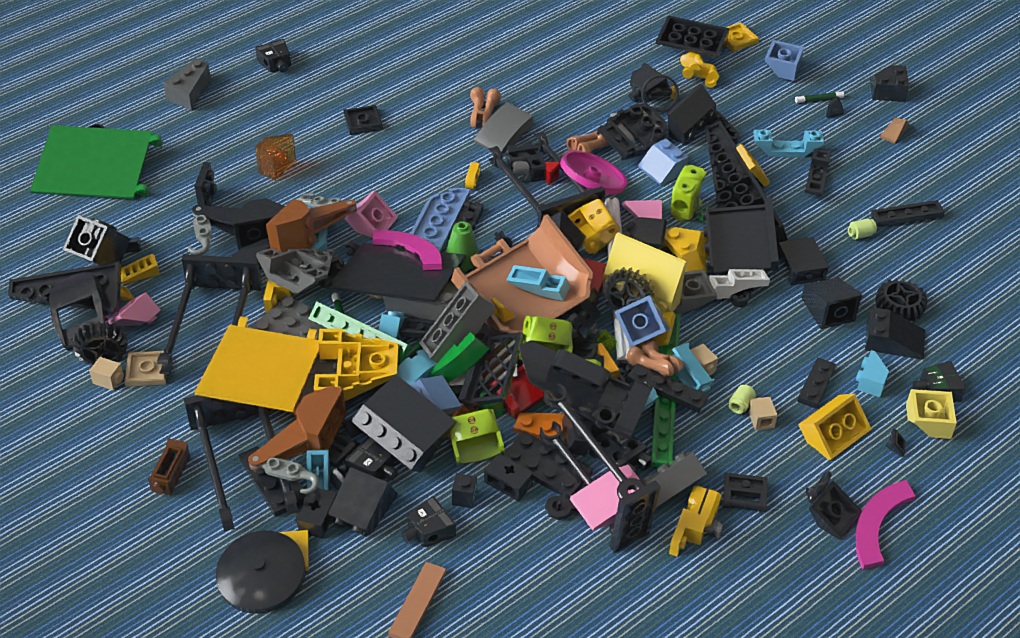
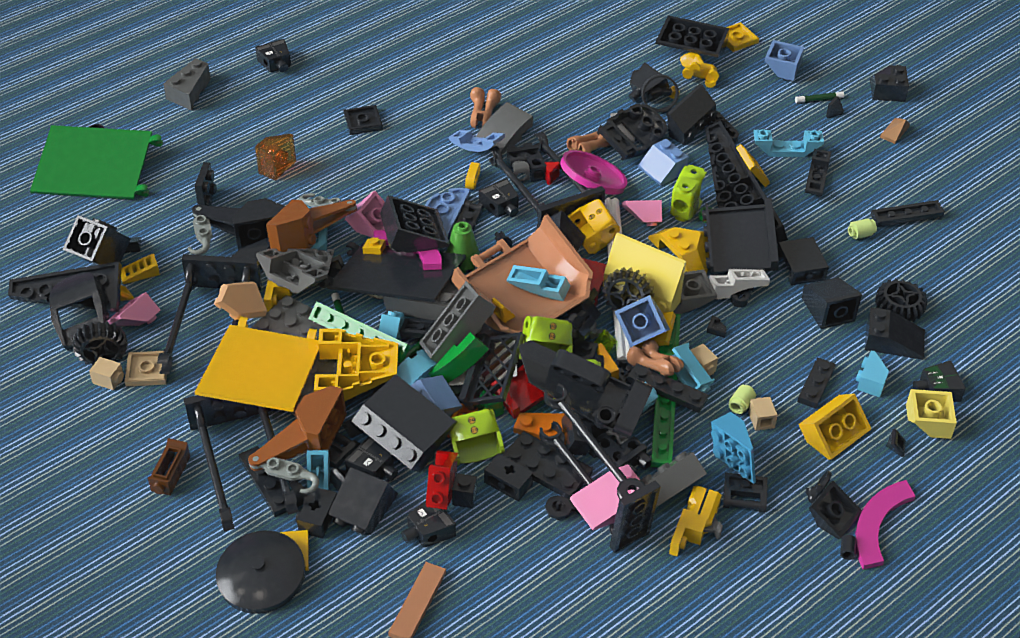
(241, 300): none -> light nougat tile
(374, 246): none -> yellow plate
(412, 226): none -> black slope
(441, 480): none -> red panel
(465, 140): none -> medium blue slope
(500, 198): none -> black torso
(647, 230): black slope -> none
(716, 327): none -> black tile
(733, 445): none -> dark azure slope
(848, 547): none -> black hinge

